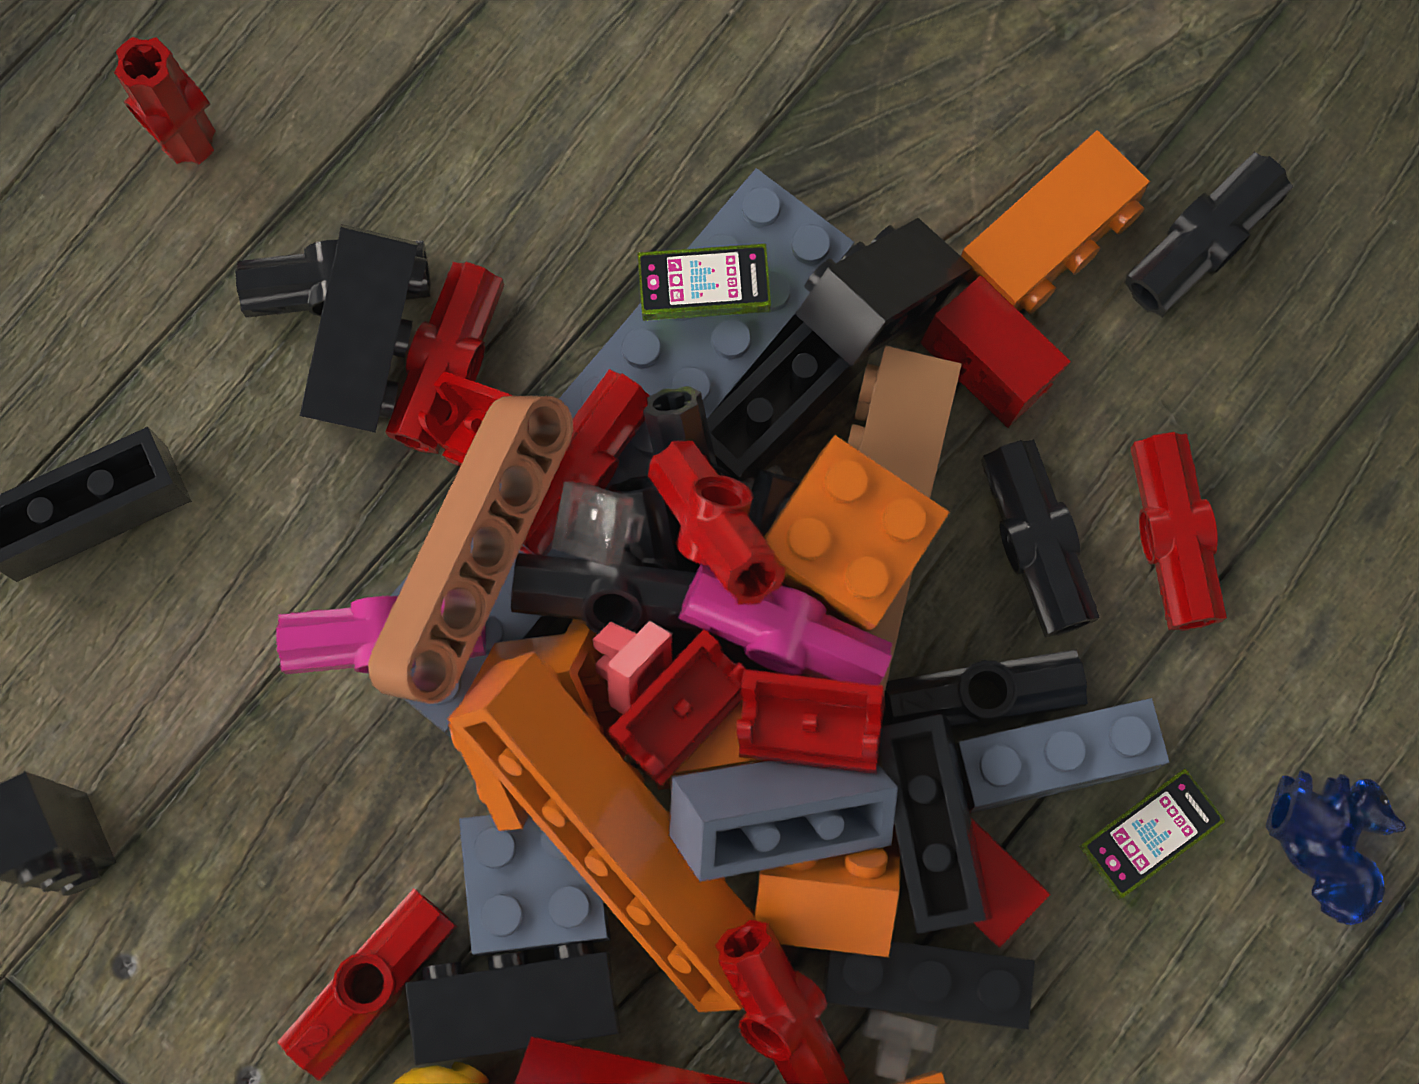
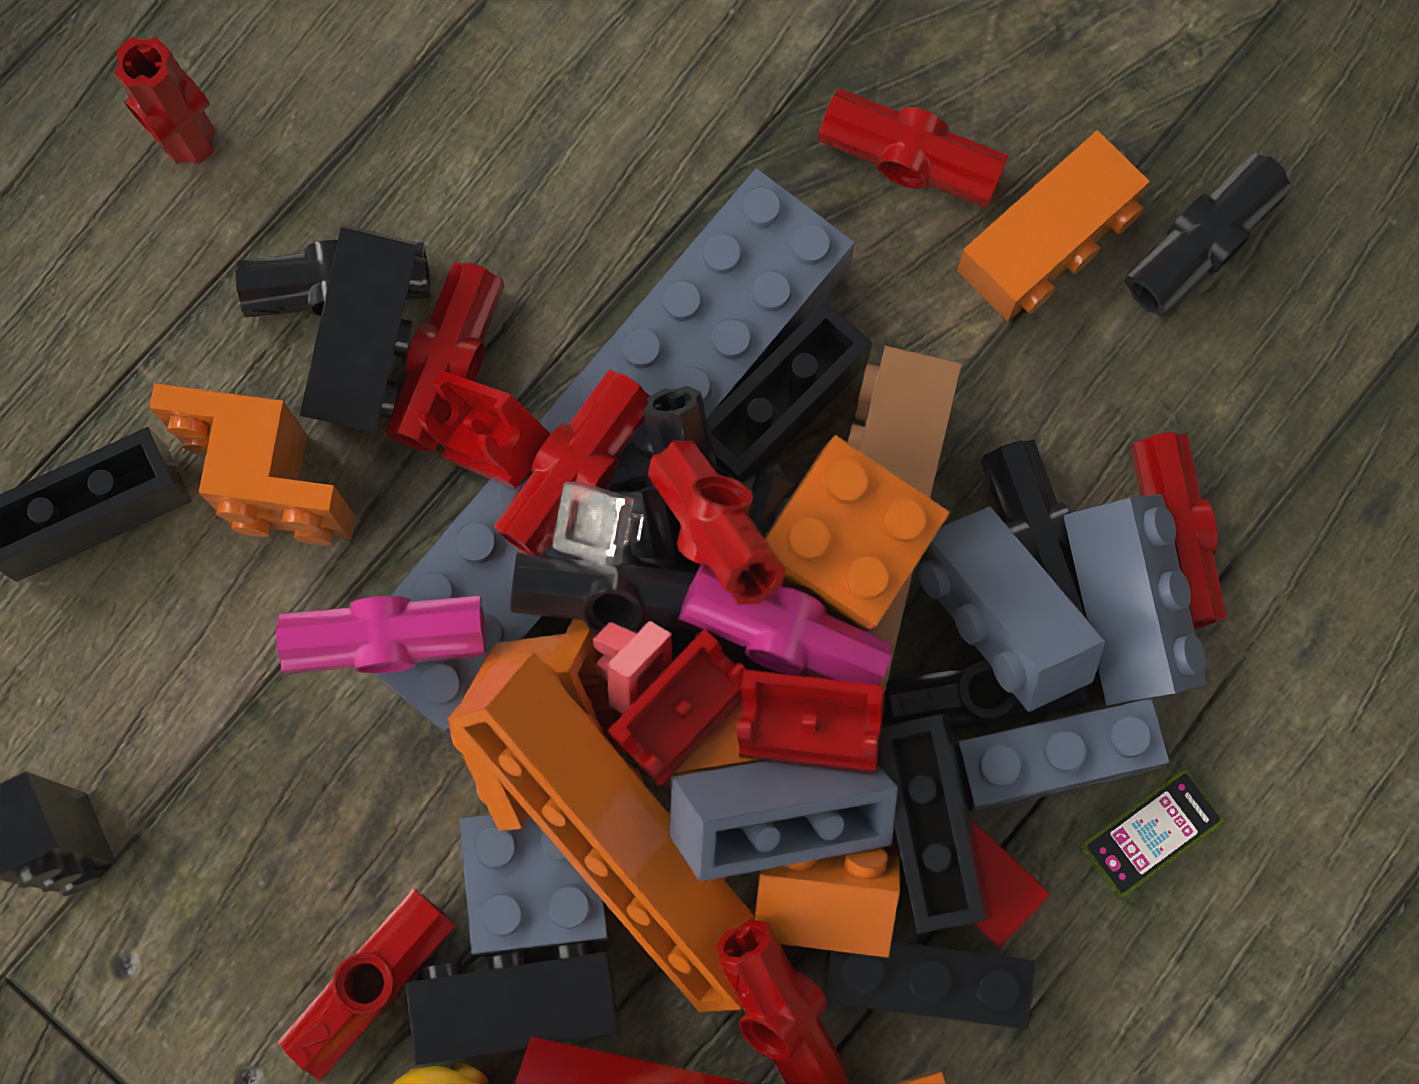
(253, 464): none -> orange bracket
(447, 568): nougat beam -> none
(704, 282): tile -> none
(881, 289): black brick -> none
(897, 1039): clear tile -> none
(912, 147): none -> red piece
(1000, 351): red hinge -> none
(1010, 609): none -> sand blue brick
(1136, 598): none -> sand blue brick
(1322, 837): clear blue animal -> none

